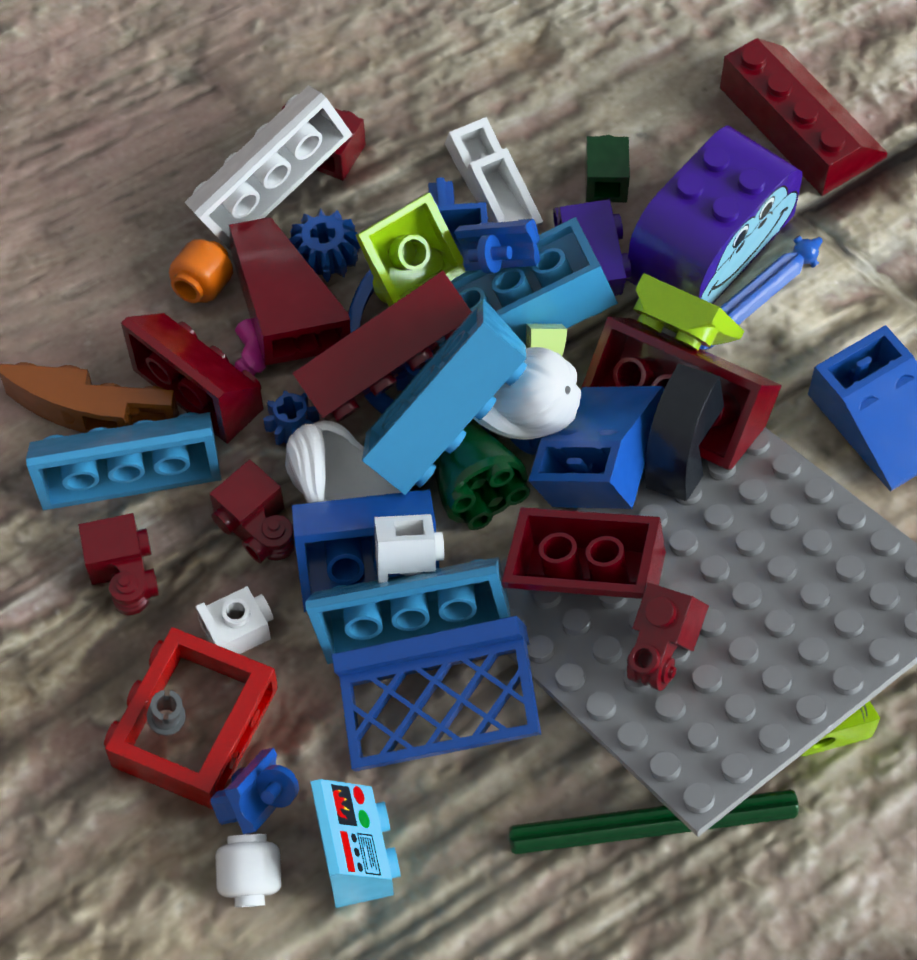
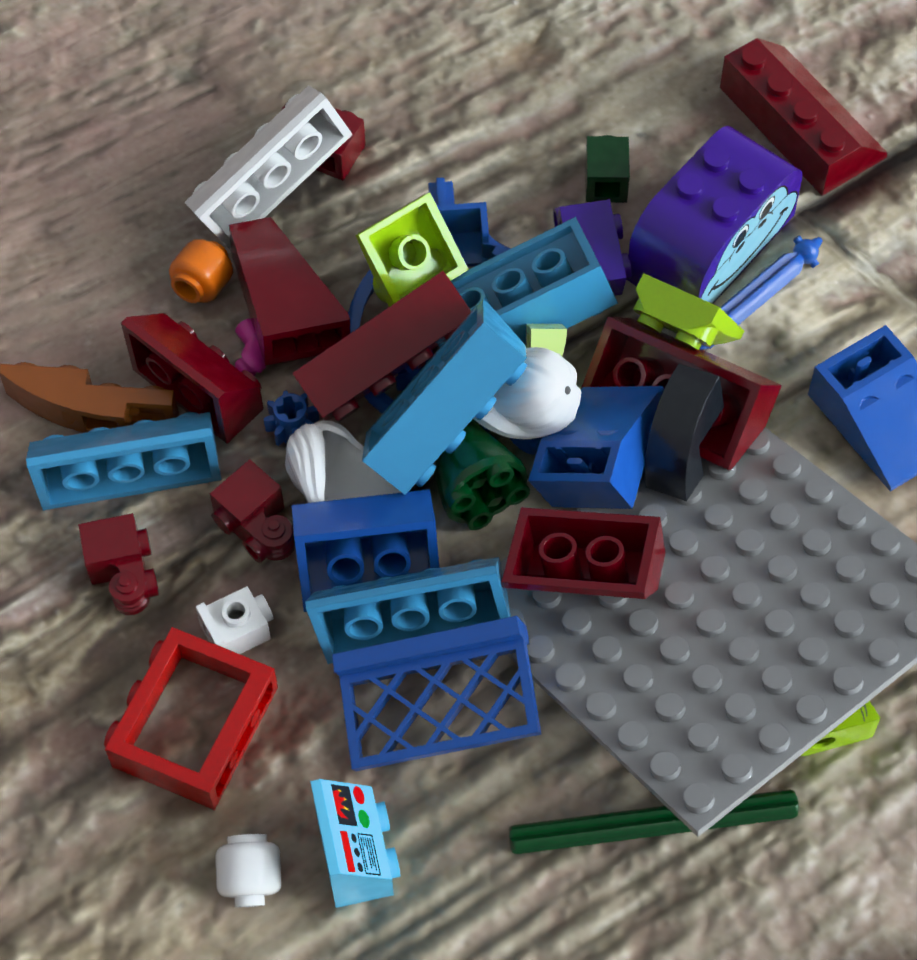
(175, 720): dark grey pin -> none
(255, 792): blue hips -> none
(326, 243): blue gear -> none
(406, 545): white brick -> none
(491, 173): white slope -> none
(499, 245): blue hips -> none
(663, 623): dark red brick -> none

